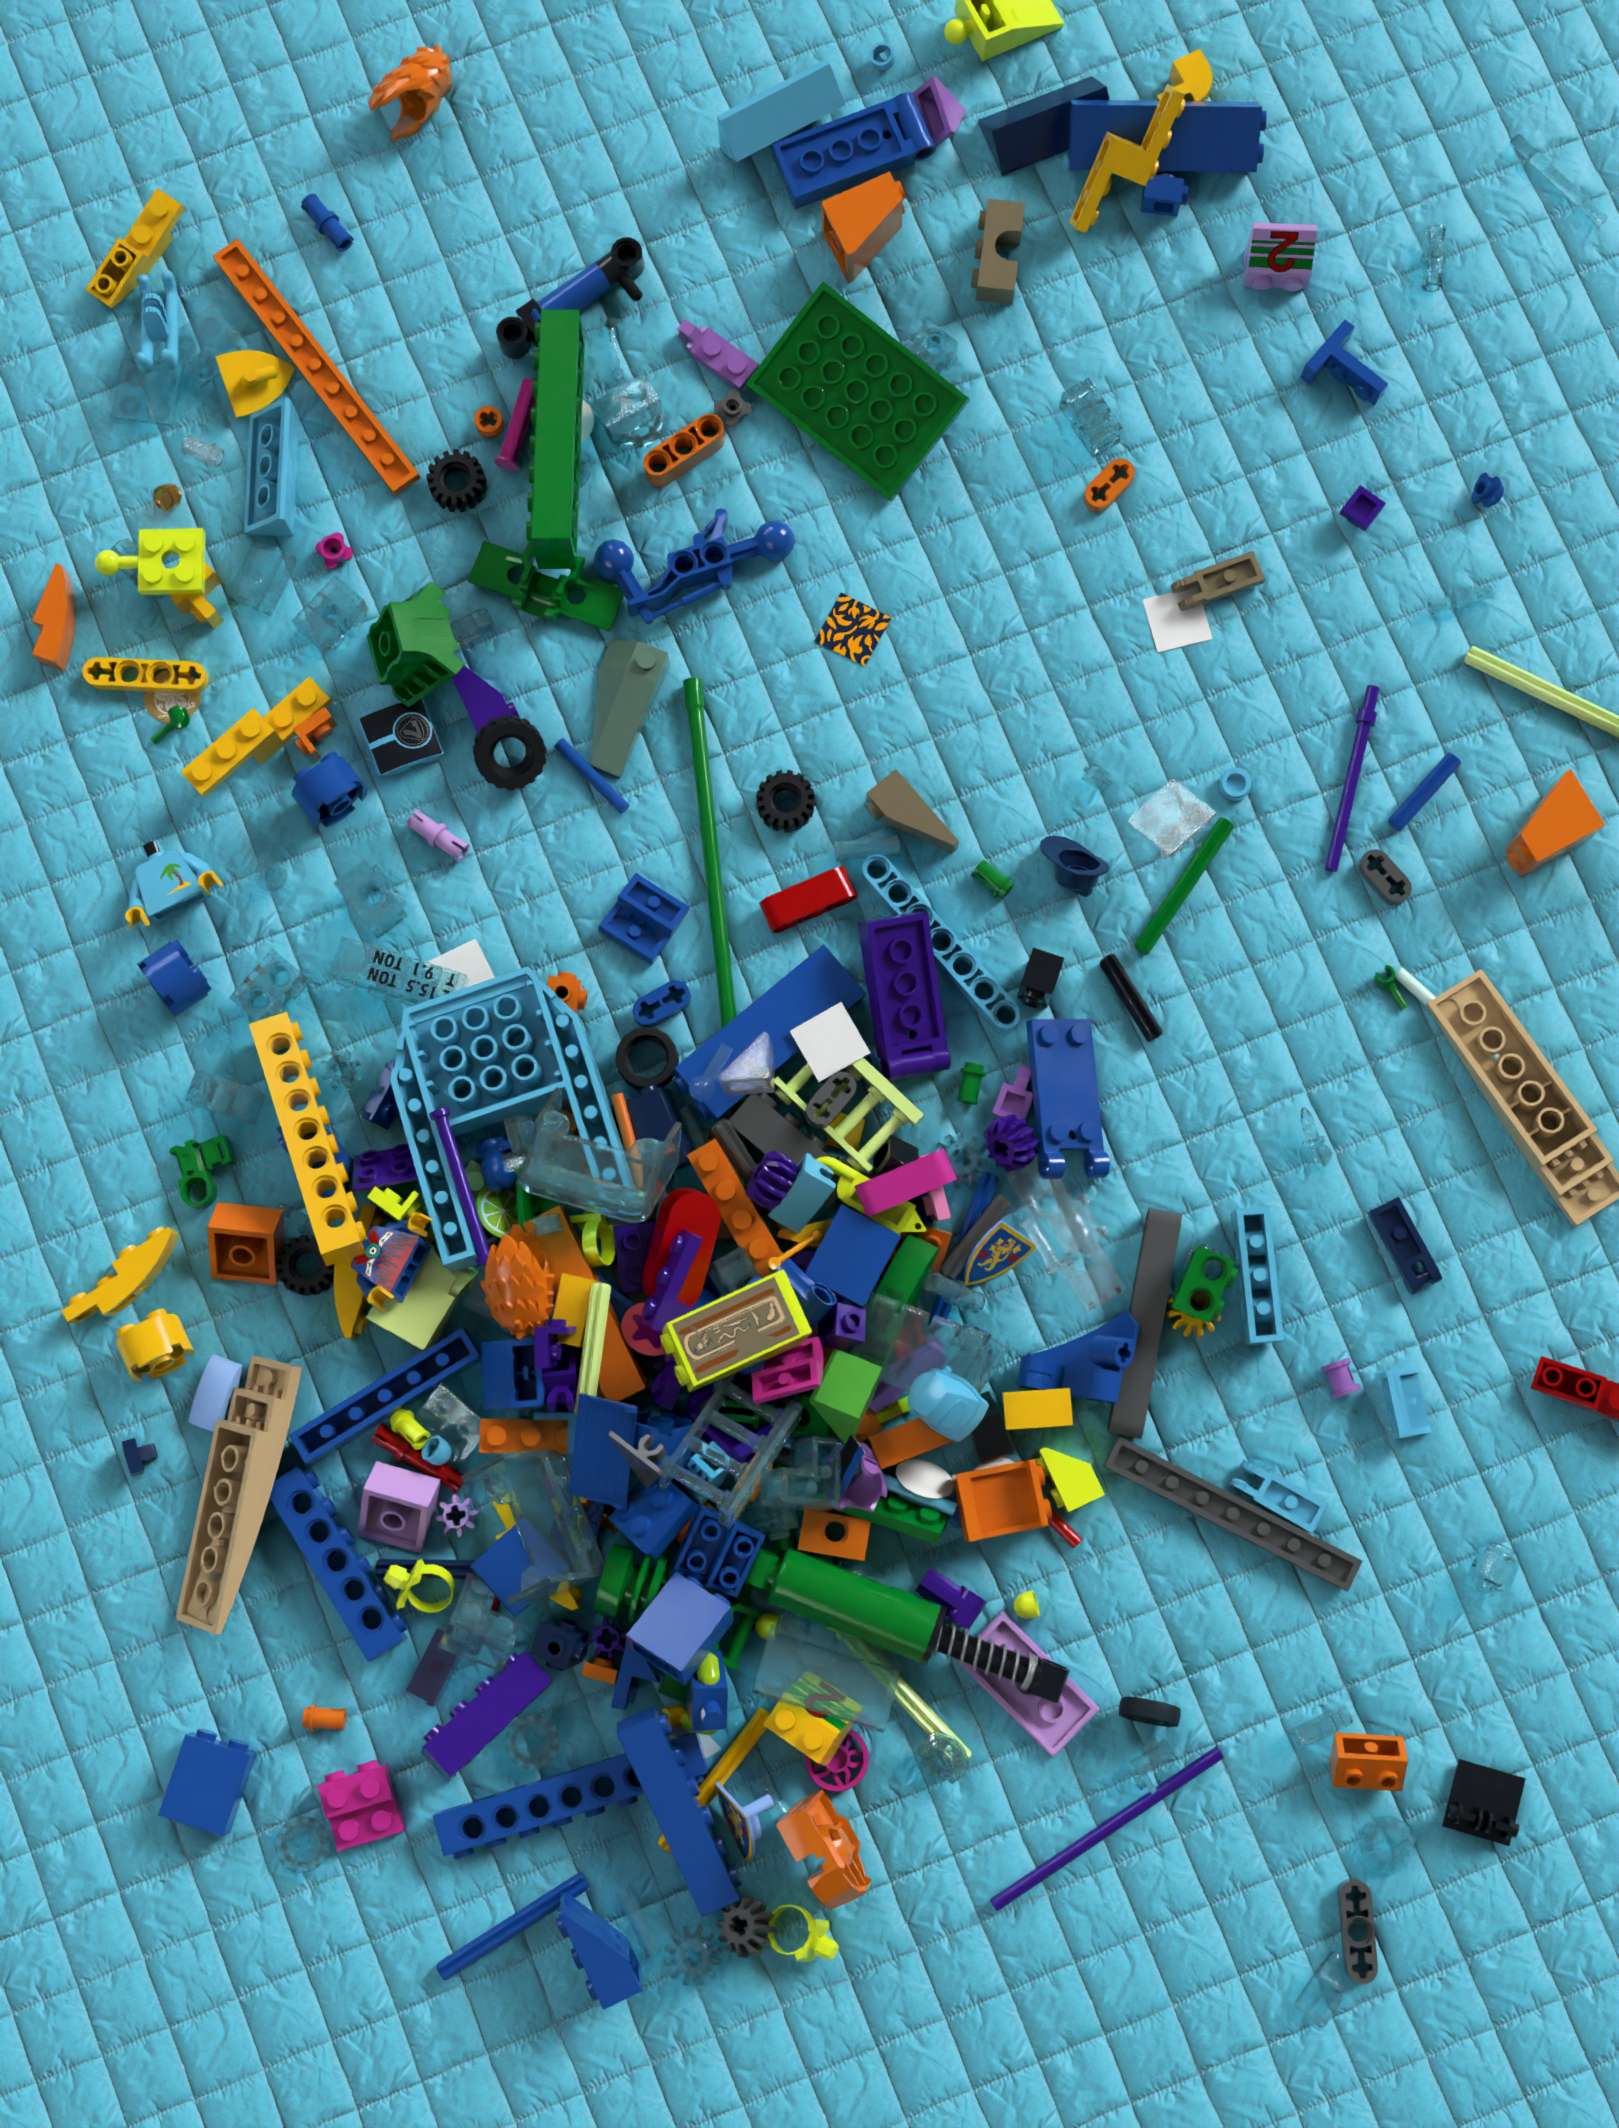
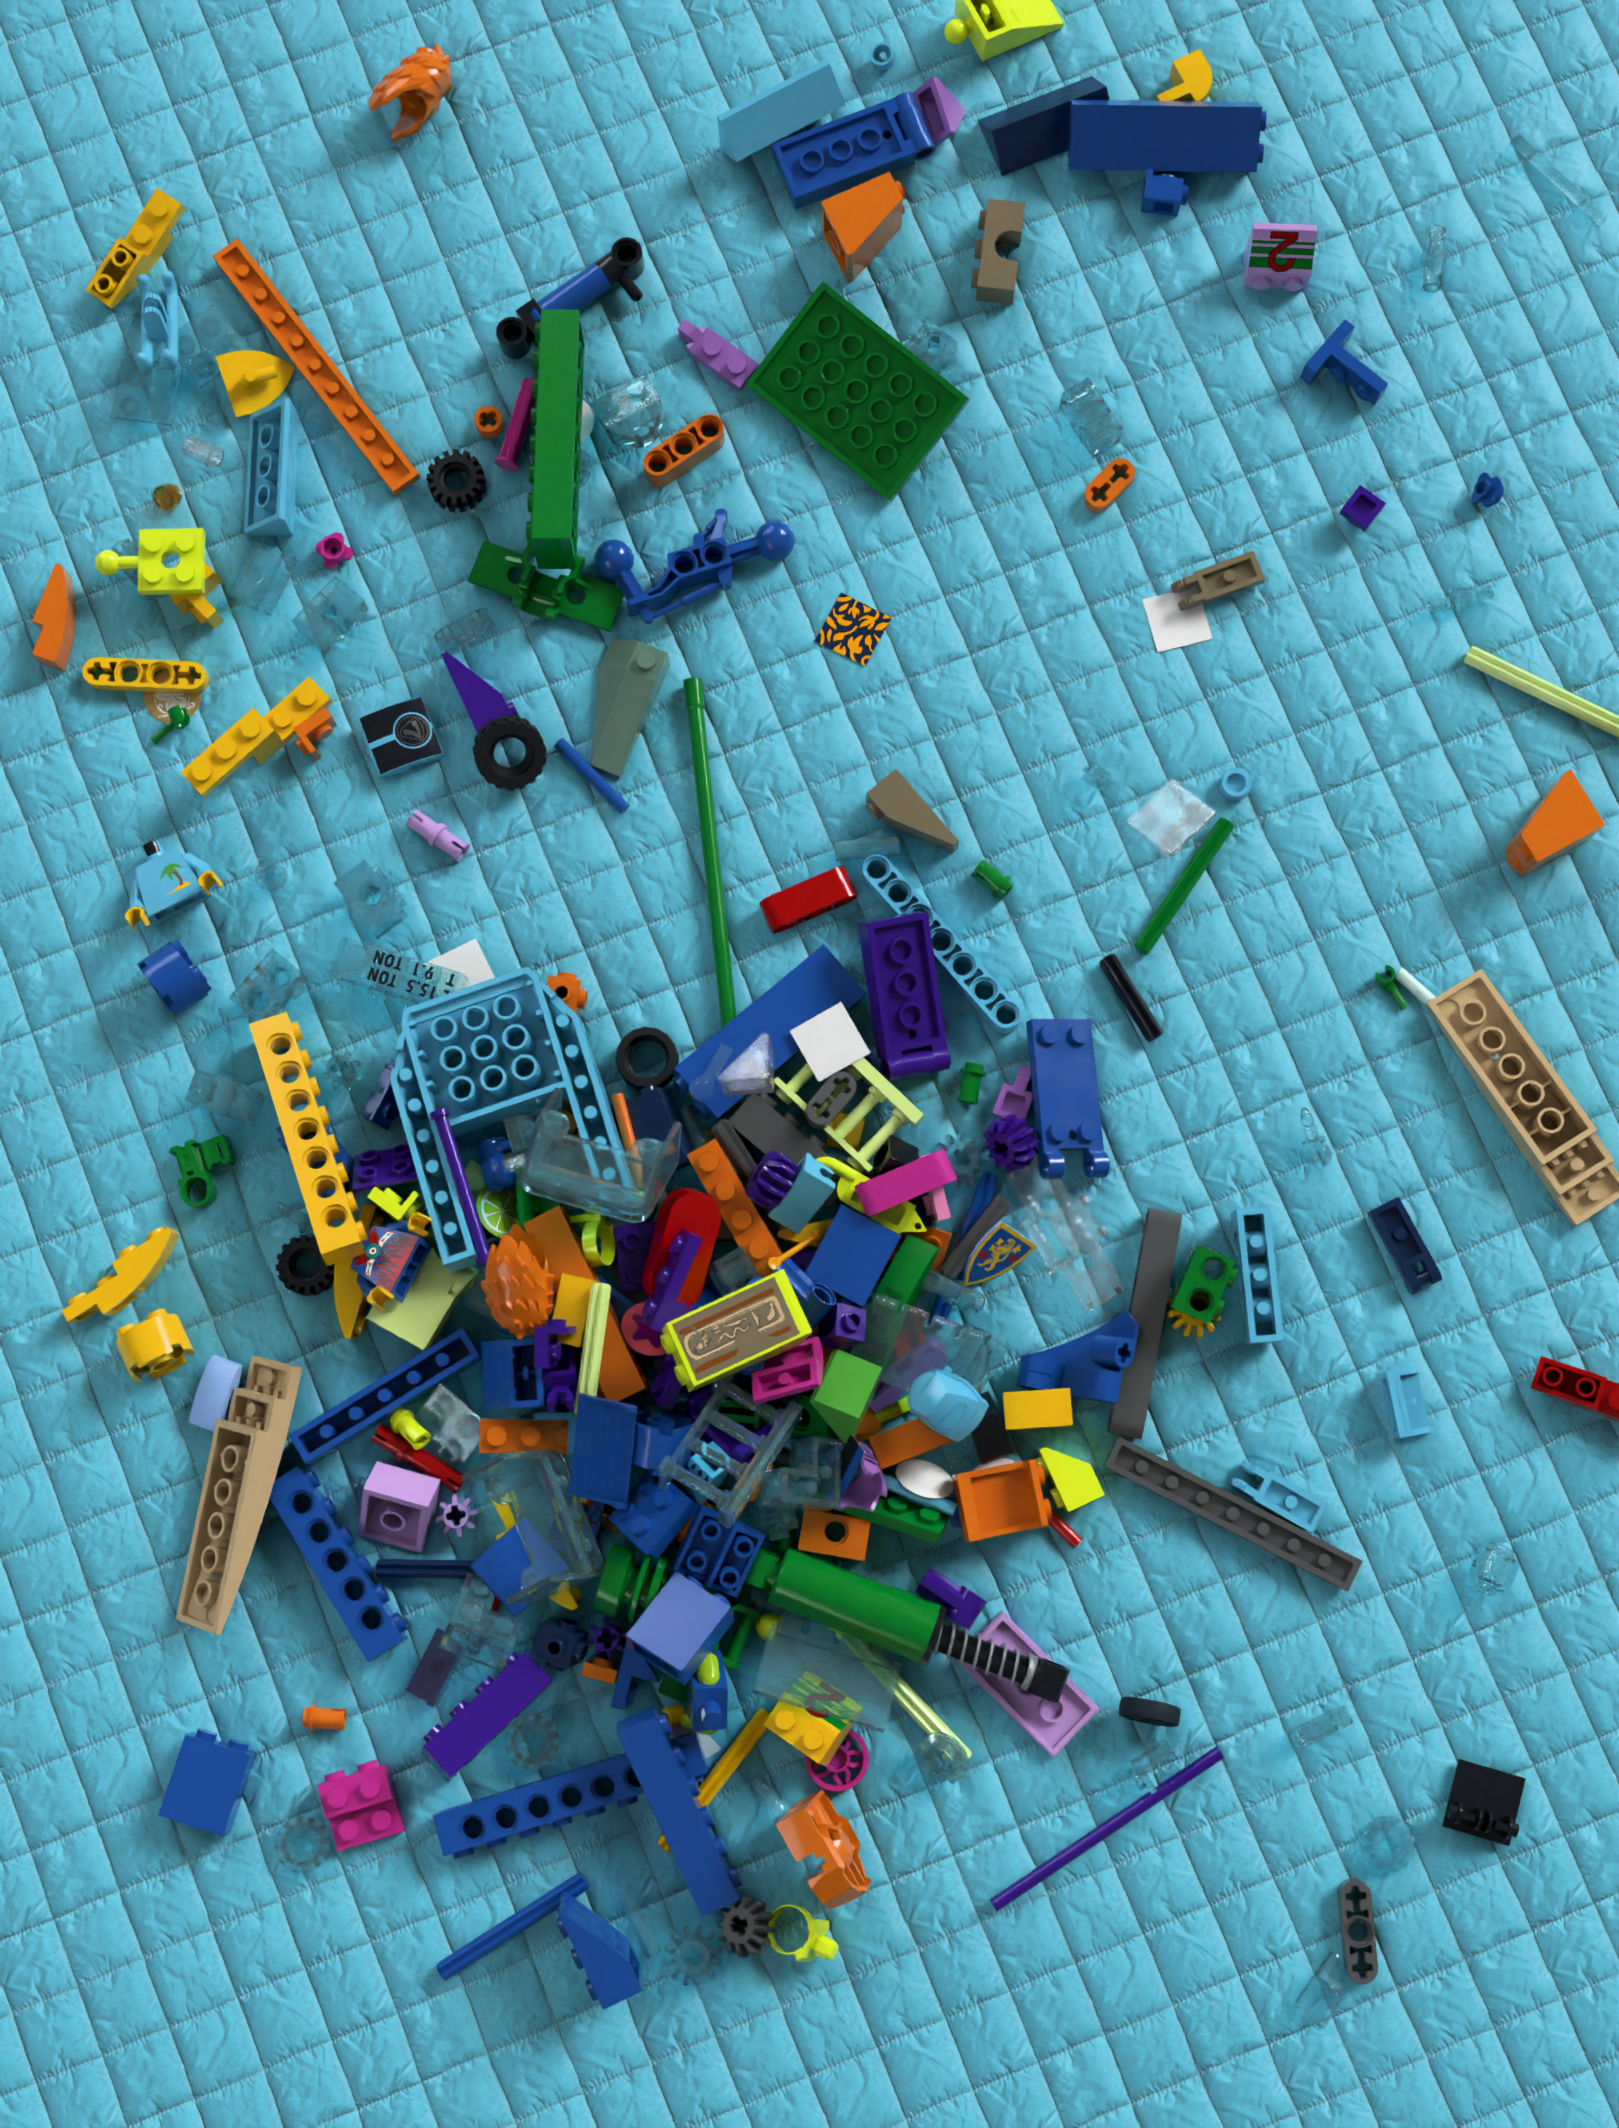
(137, 1455): dark blue tile -> none
(245, 1243): orange slope -> none
(327, 222): blue pin -> none
(328, 790): blue brick -> none
(399, 1578): neon yellow piece -> none
(414, 645): green slope -> none
(436, 1451): medium azure hinge -> none
(547, 1224): clear light blue bush -> none
(617, 373): clear light blue hinge -> none
(641, 1460): dark grey piece -> none
(643, 919): blue slope -> none
(657, 997): blue beam -> none
(733, 417): flat silver plate -> none
(743, 1821): shield -> none
(778, 783): black tyre -> none
(1027, 1605): neon yellow hinge -> none
(1040, 978): black brick -> none
(1074, 864): dark blue piece -> none
(1128, 158): yellow bracket -> none
(1340, 1378): medium lavender bush -> none
(1365, 719): dark purple bar -> none
(1368, 1761): orange brick -> none
(1390, 872): dark grey beam -> none
(1424, 791): blue axle -> none

